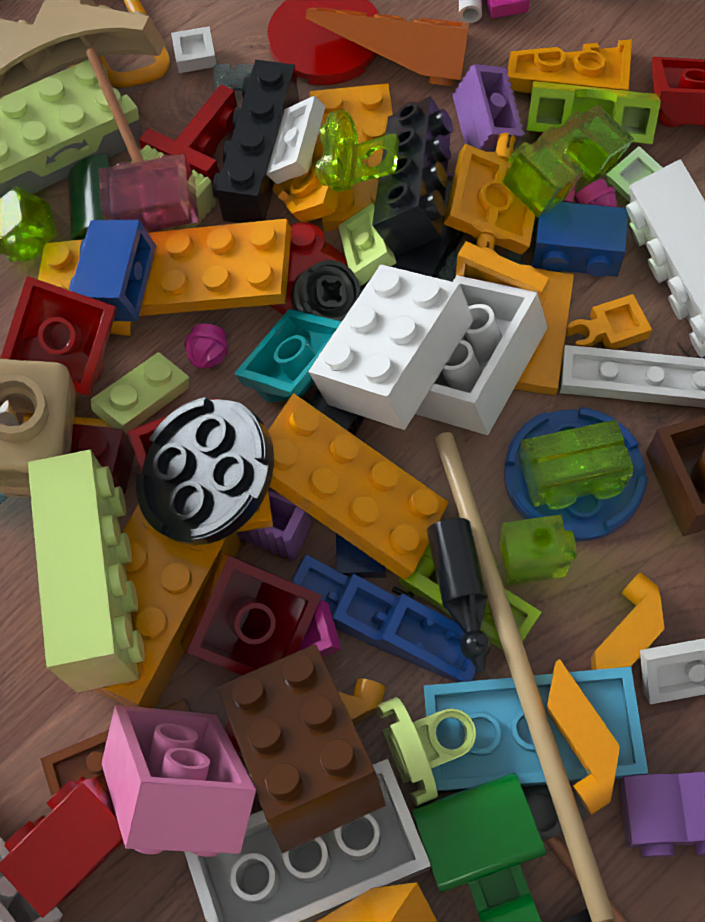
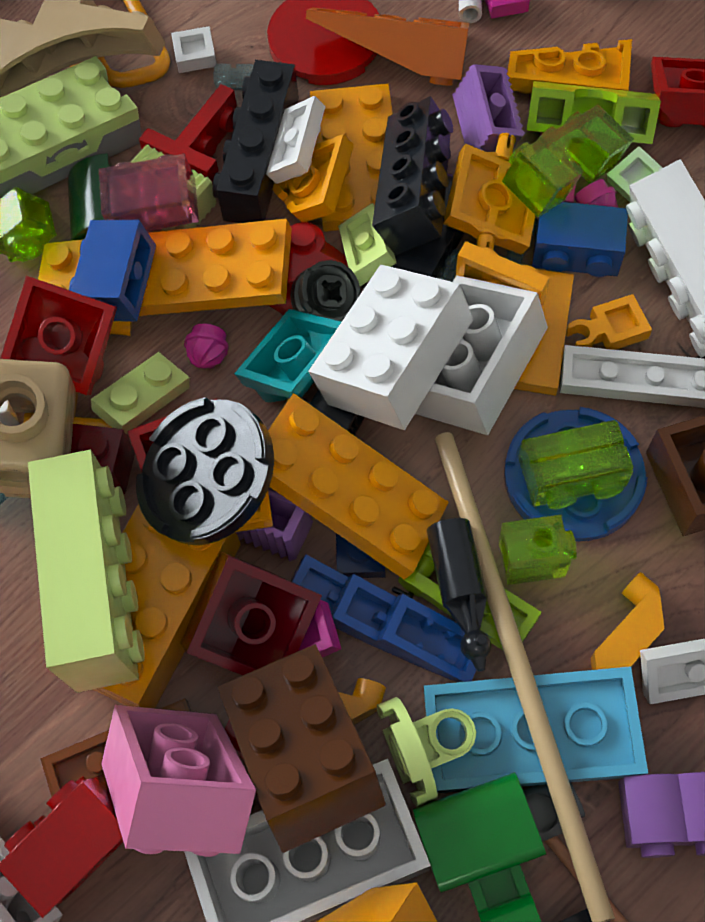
(114, 105): nougat axle -> none
(343, 155): clear neon green bracket -> none
(586, 737): light orange piece -> none

